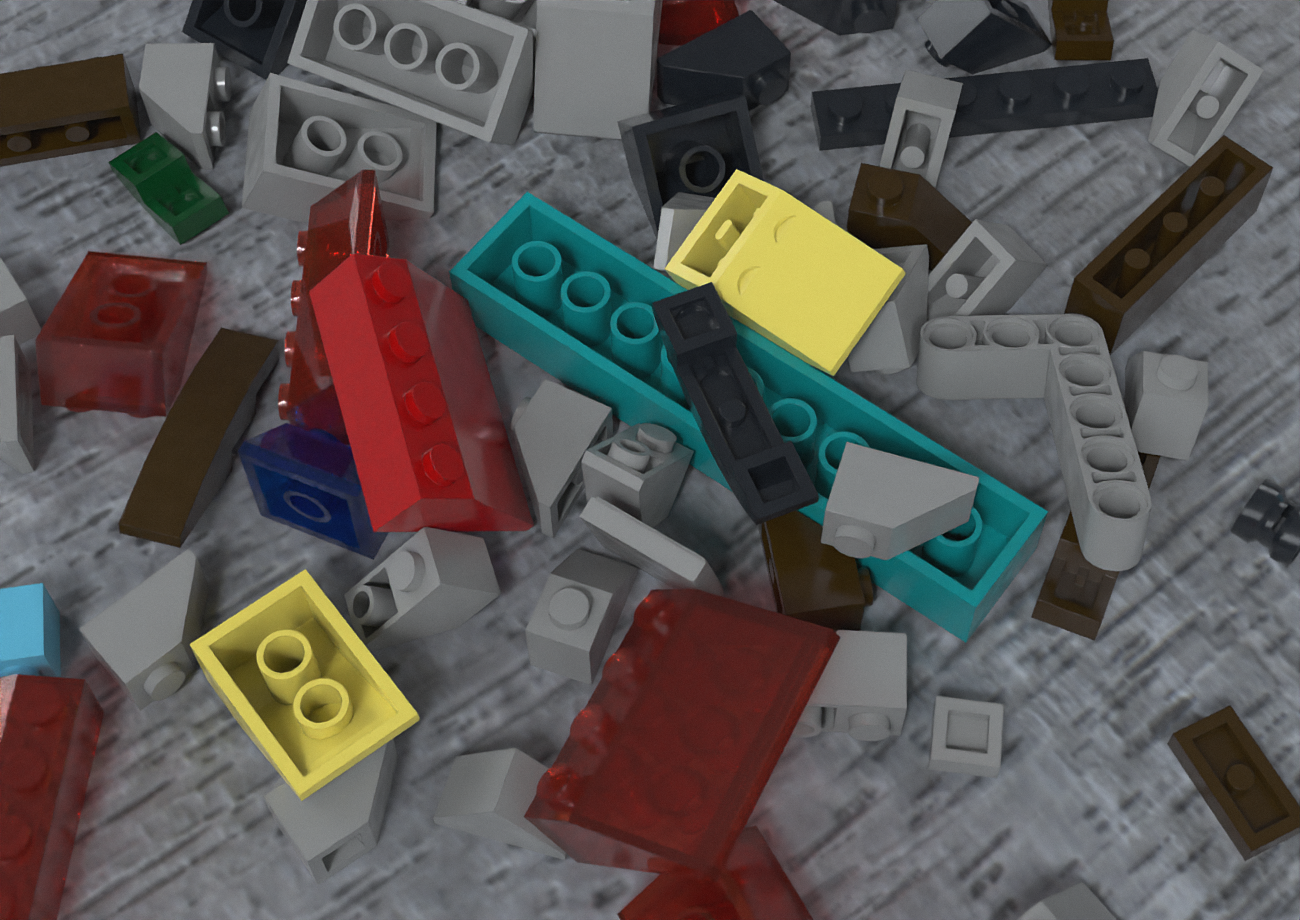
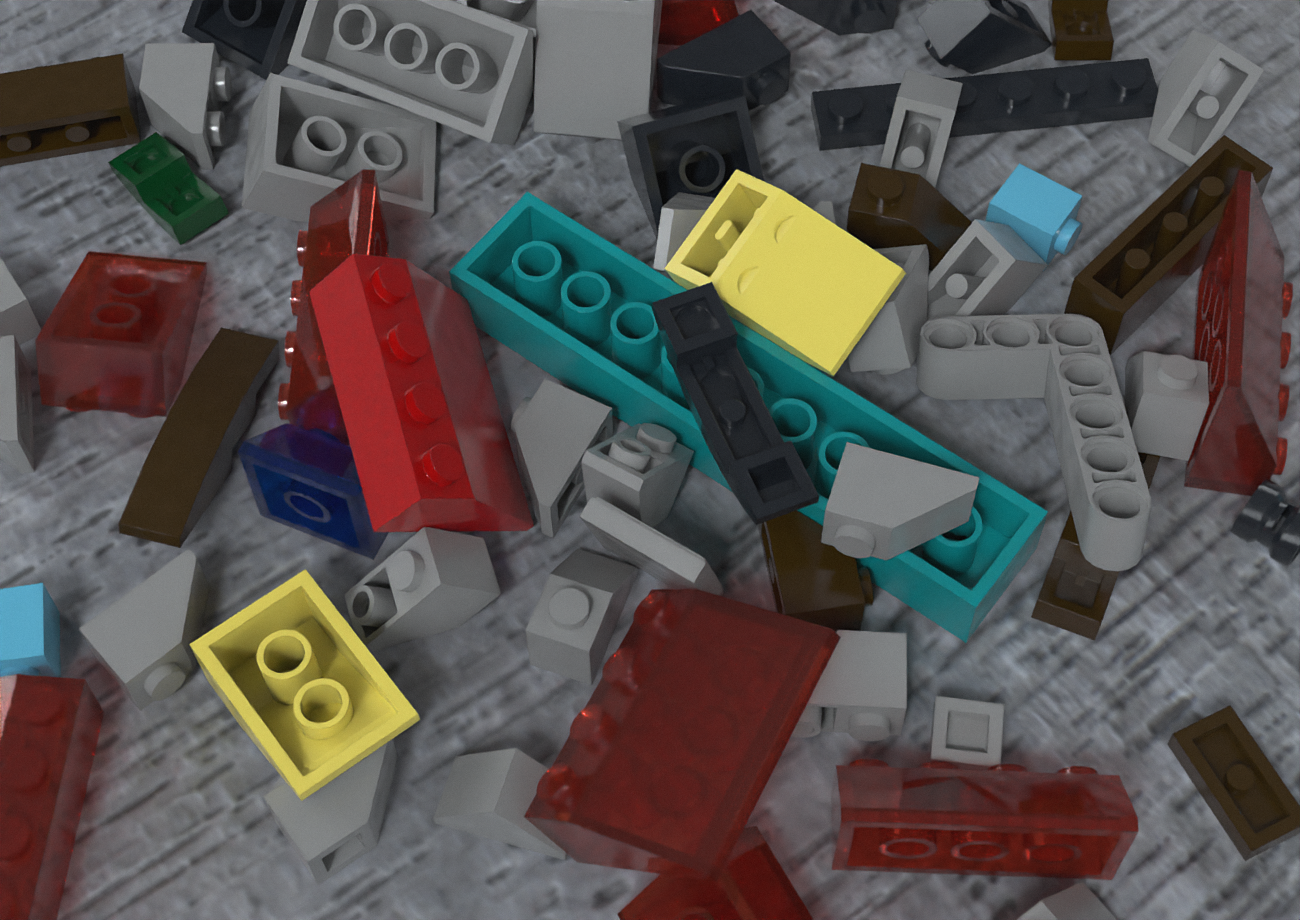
(980, 820): none -> clear red slope
(1038, 212): none -> medium azure brick
(1242, 339): none -> clear red slope

